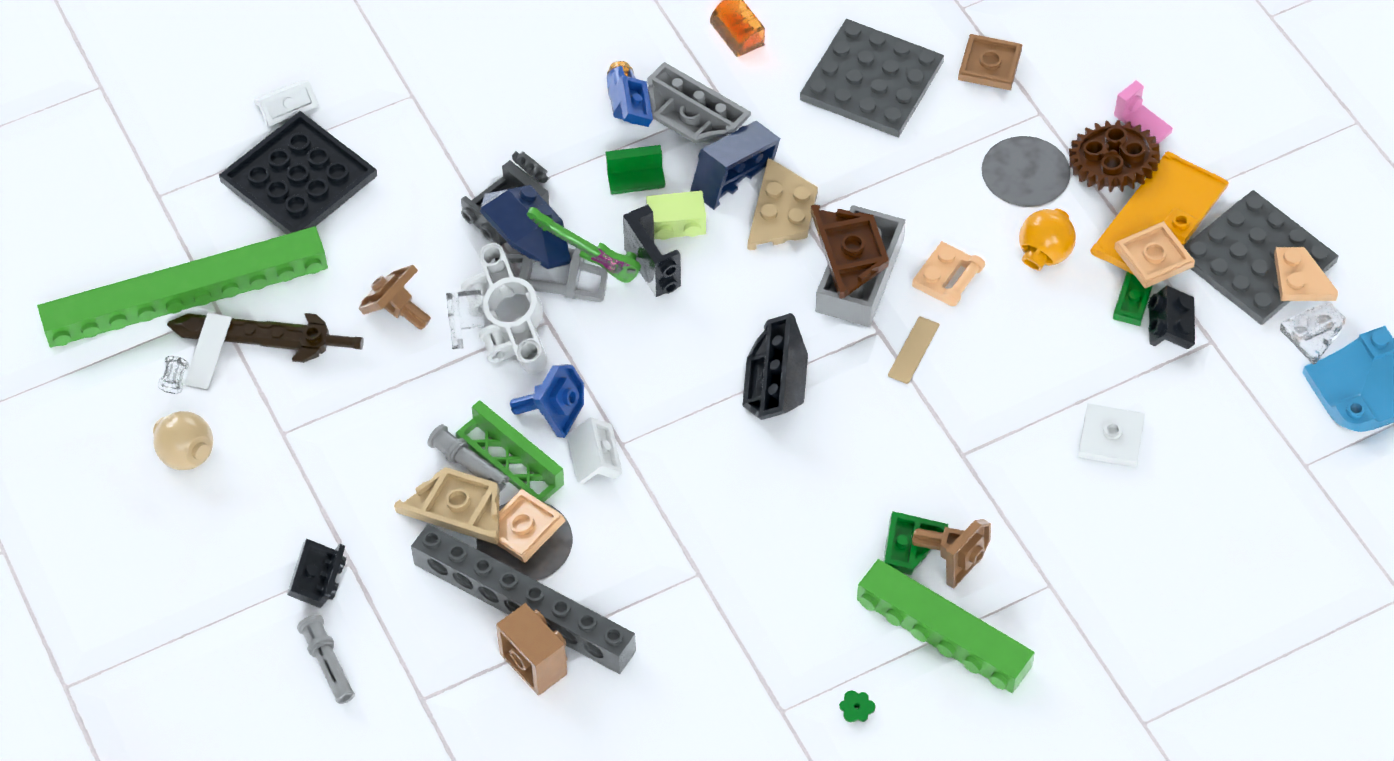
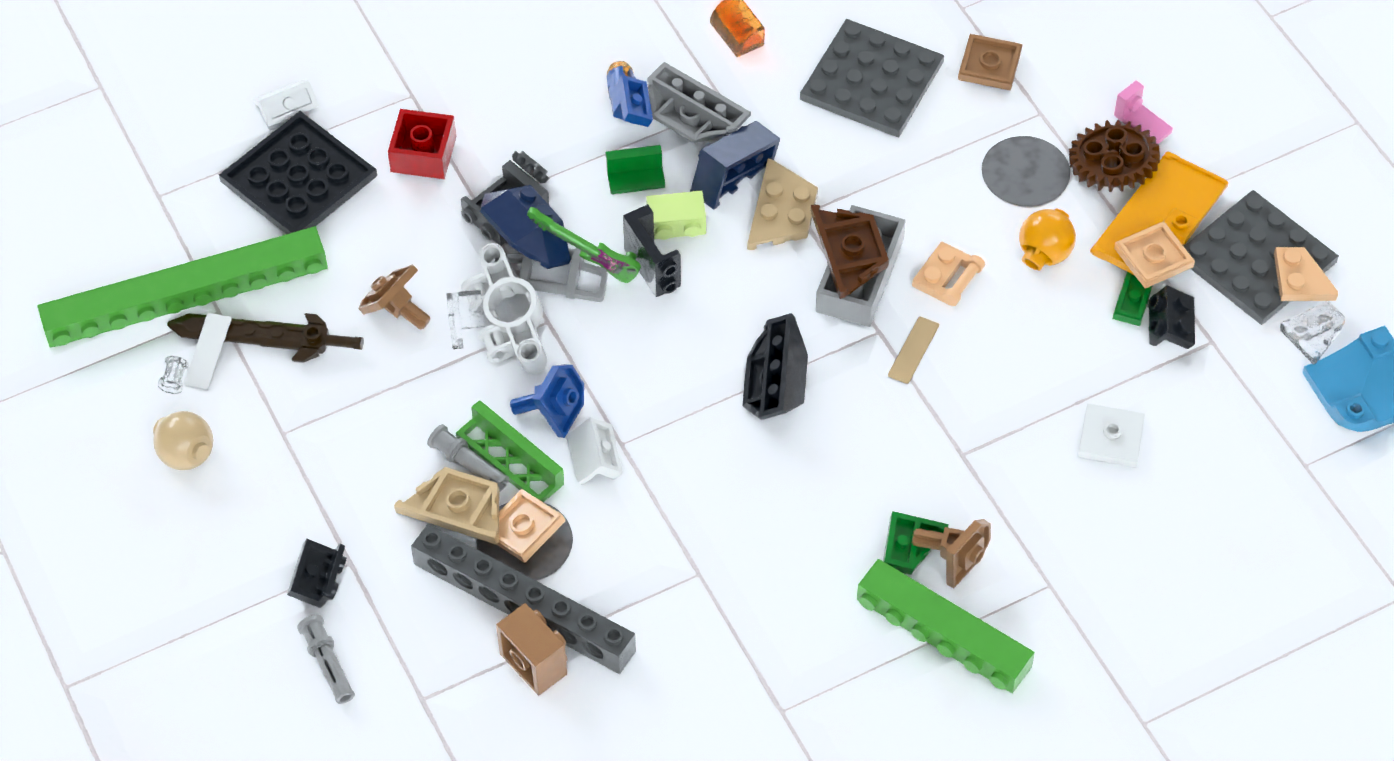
(422, 143): none -> red brick
(854, 700): green plant -> none

